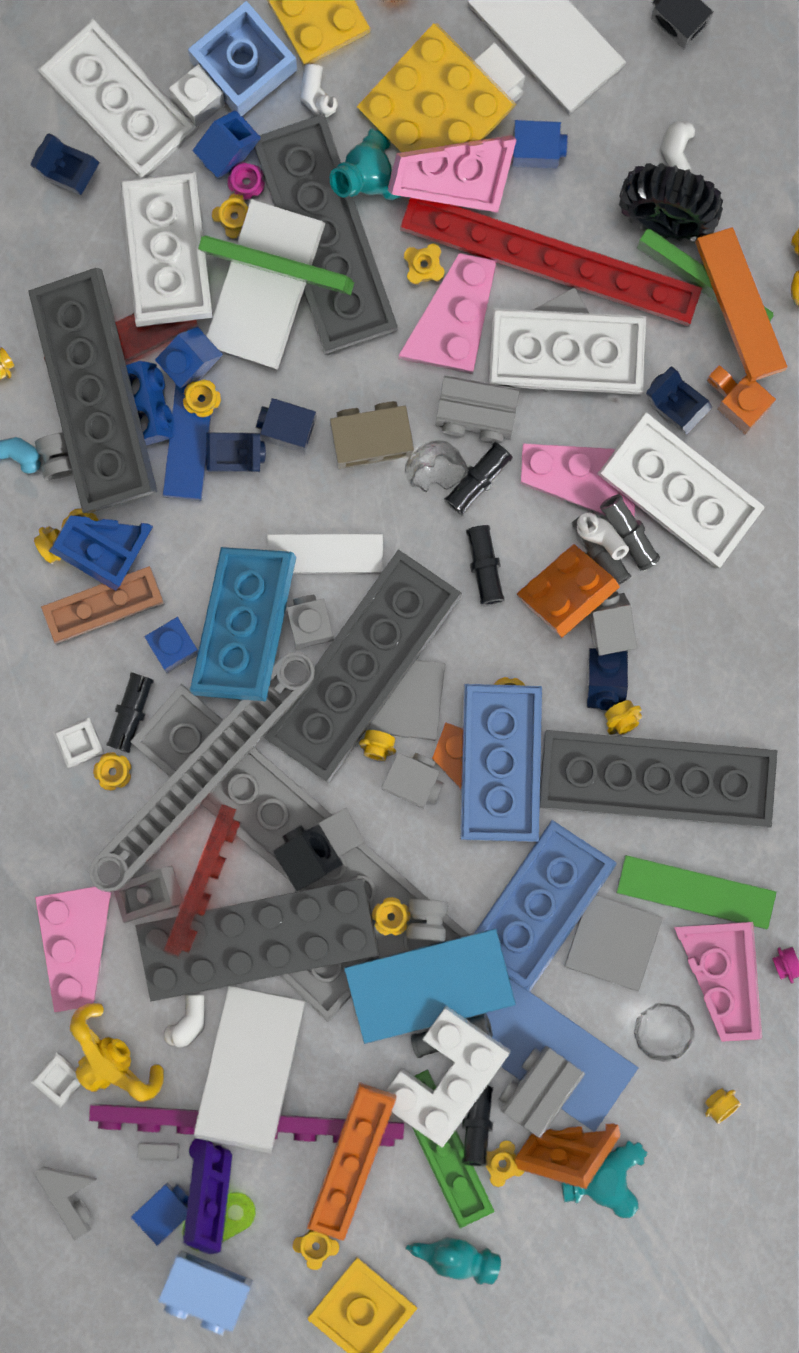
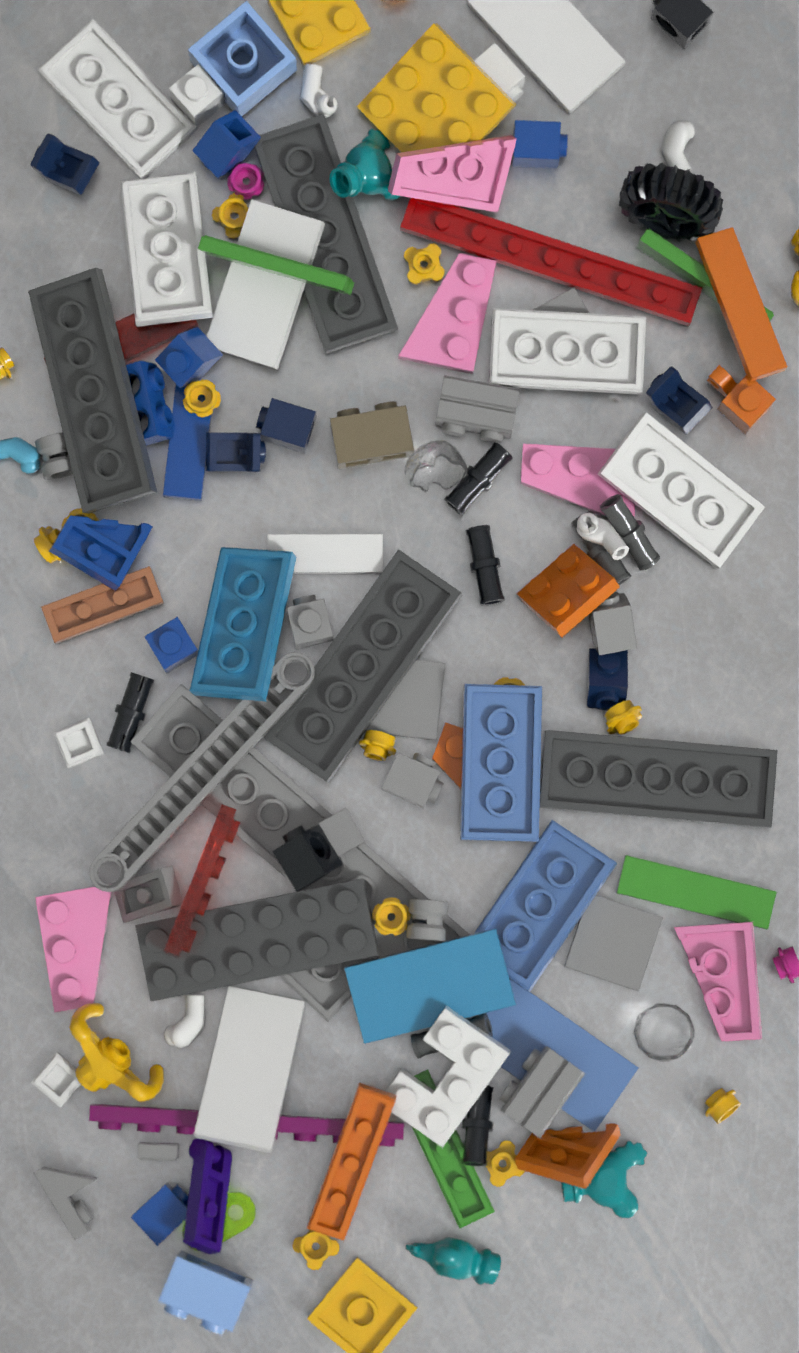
(109, 761): yellow plate -> none

